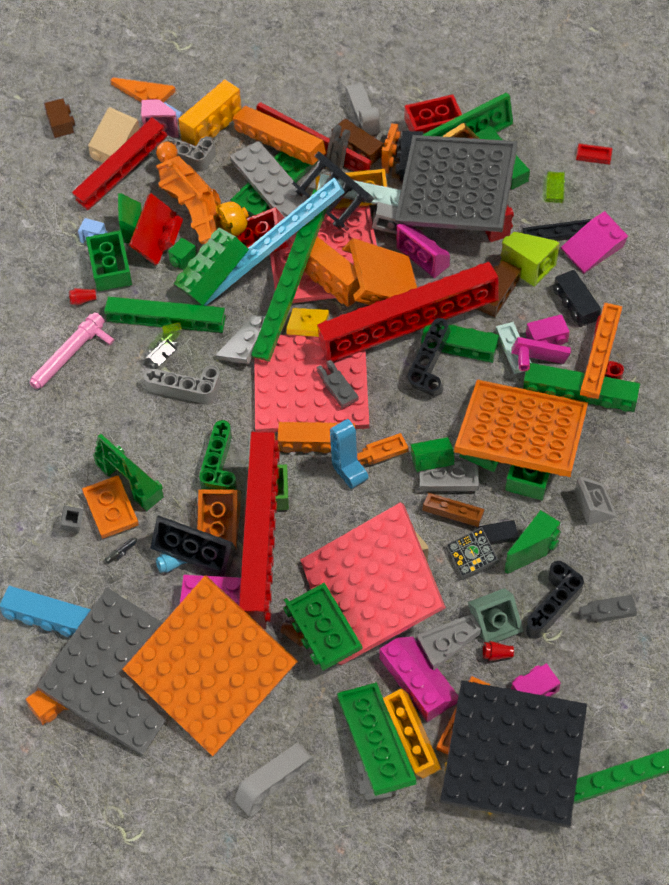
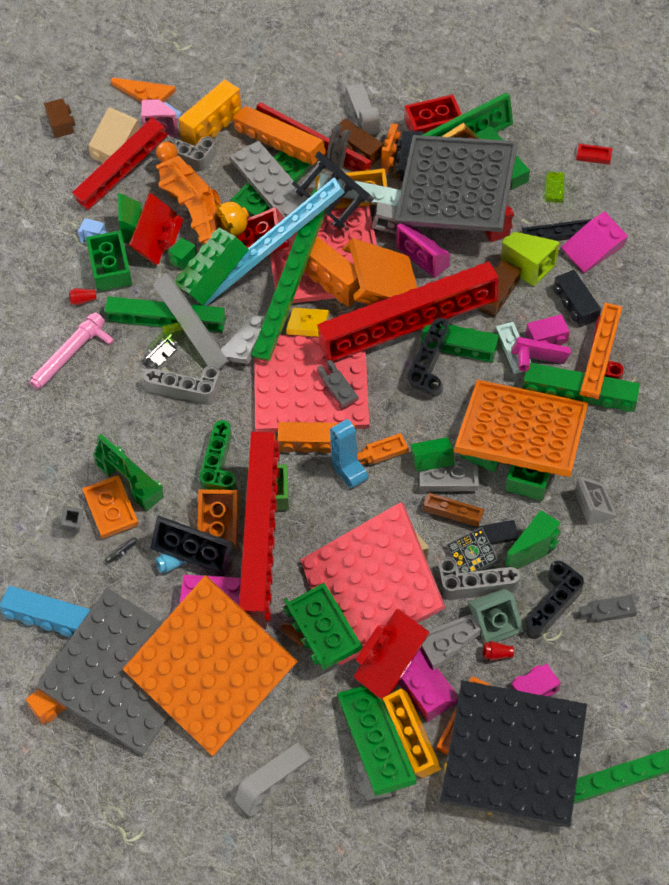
(190, 321): none -> light grey tile
(389, 653): none -> red bracket
(478, 578): none -> light grey beam

